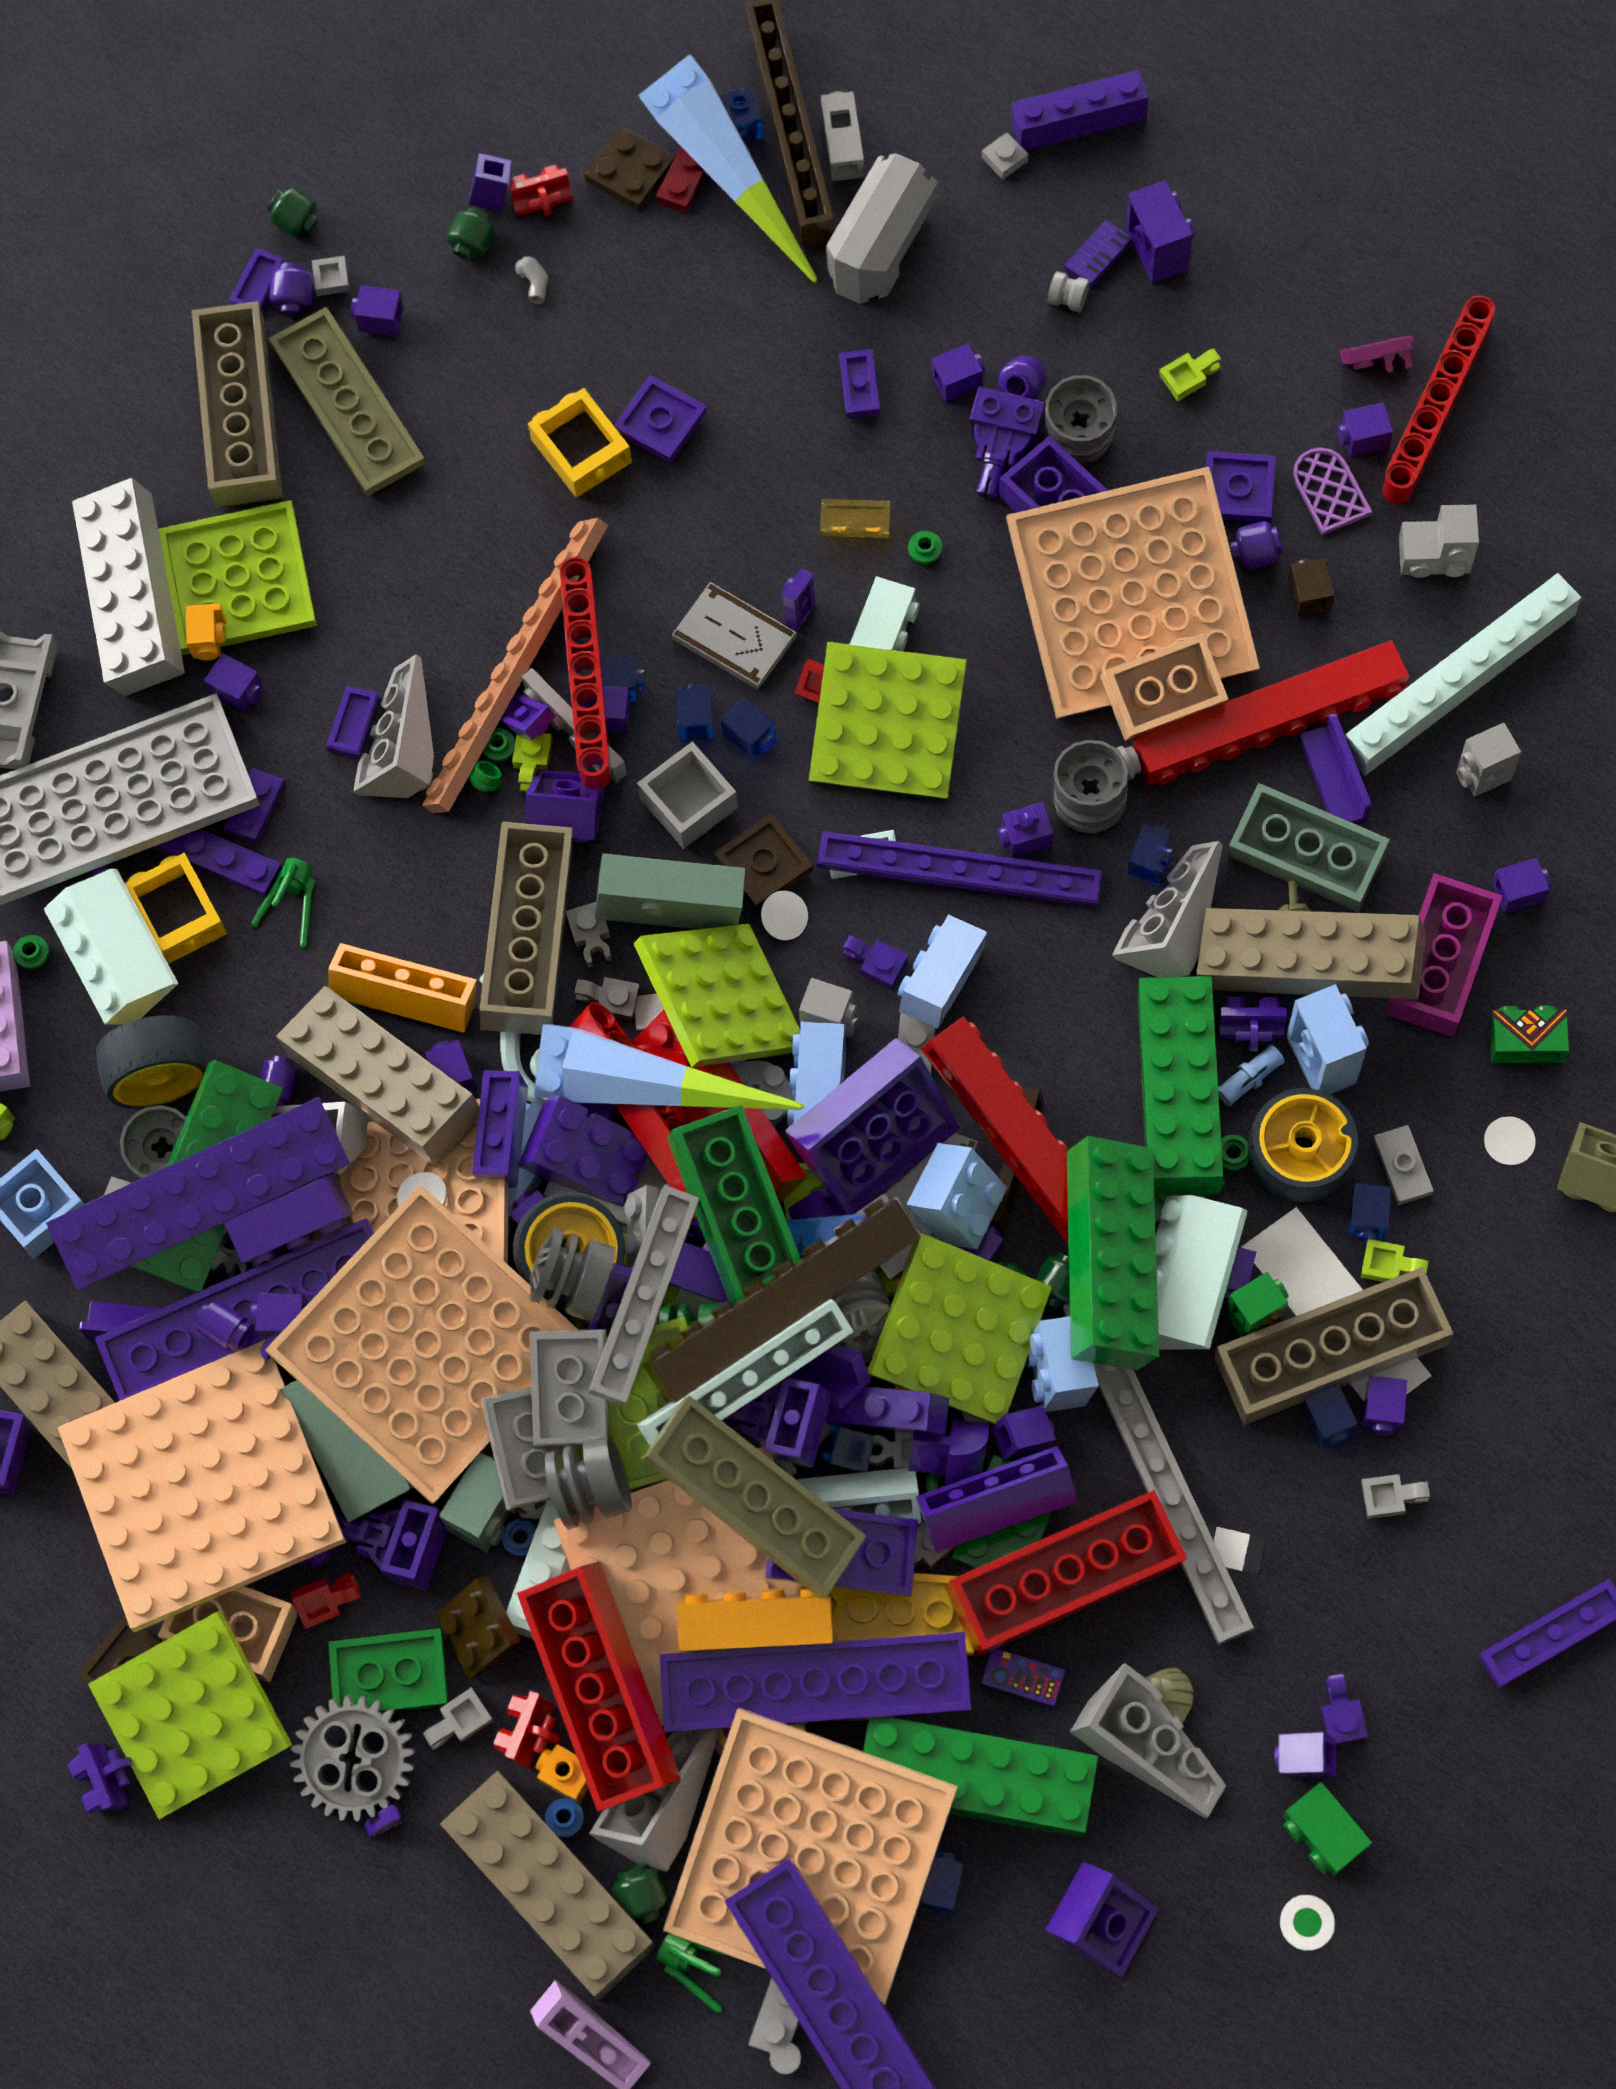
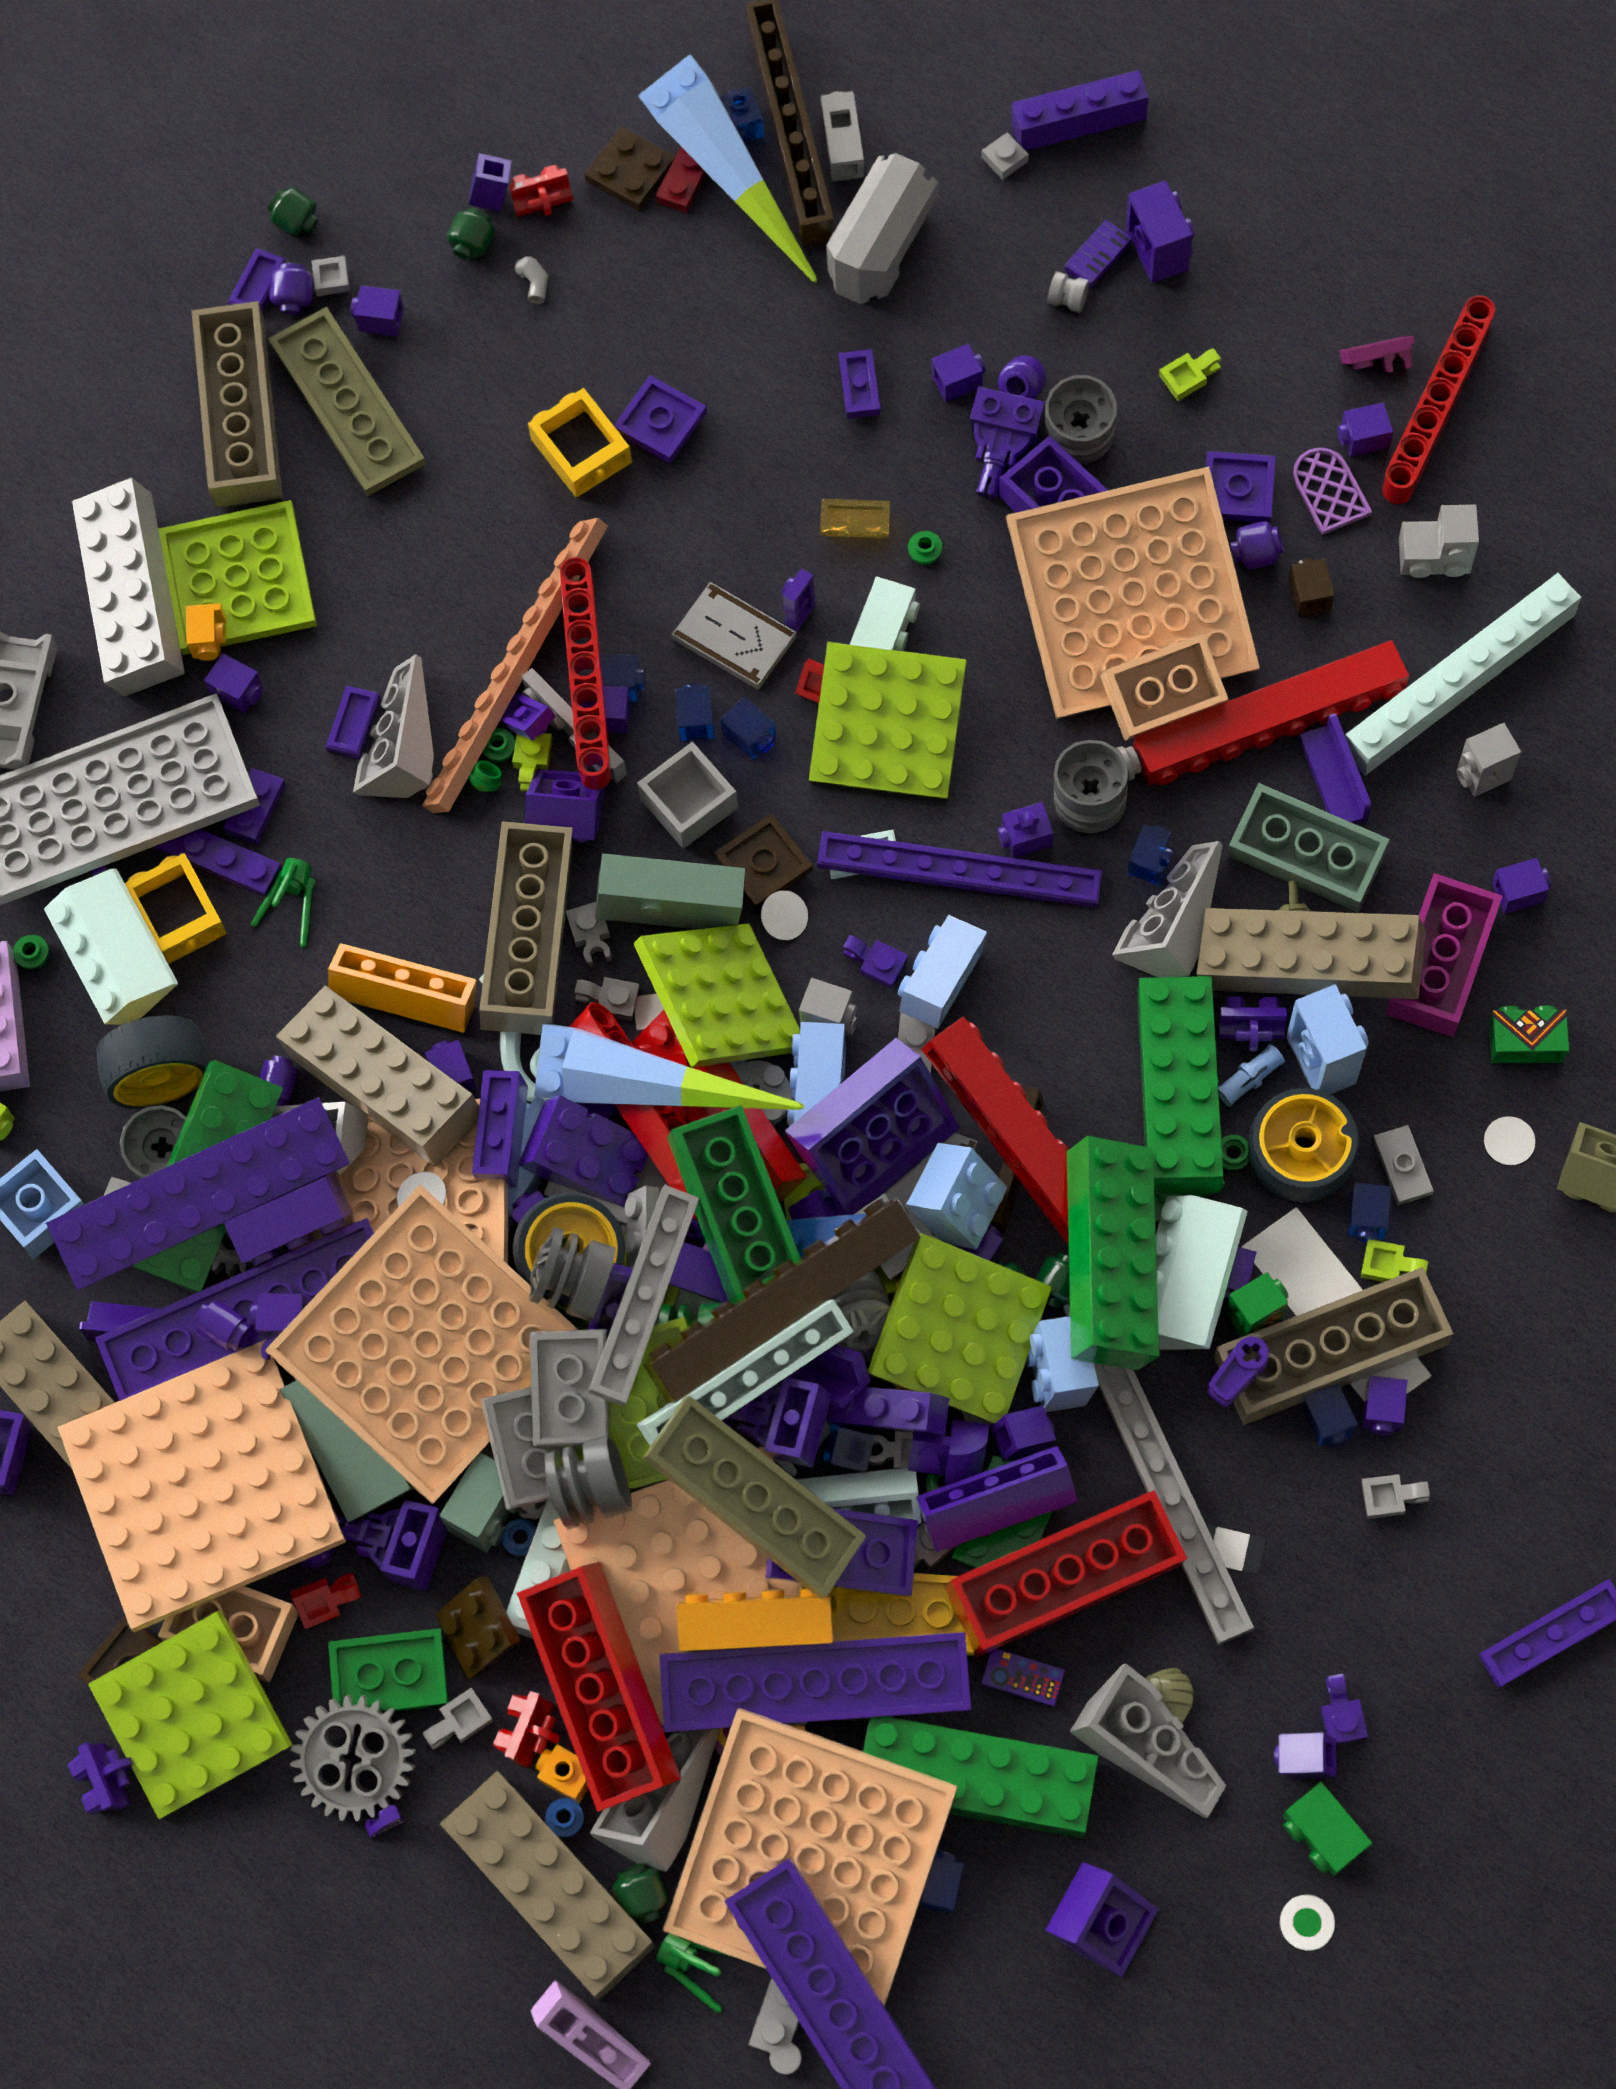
(1237, 1374): none -> dark purple piece

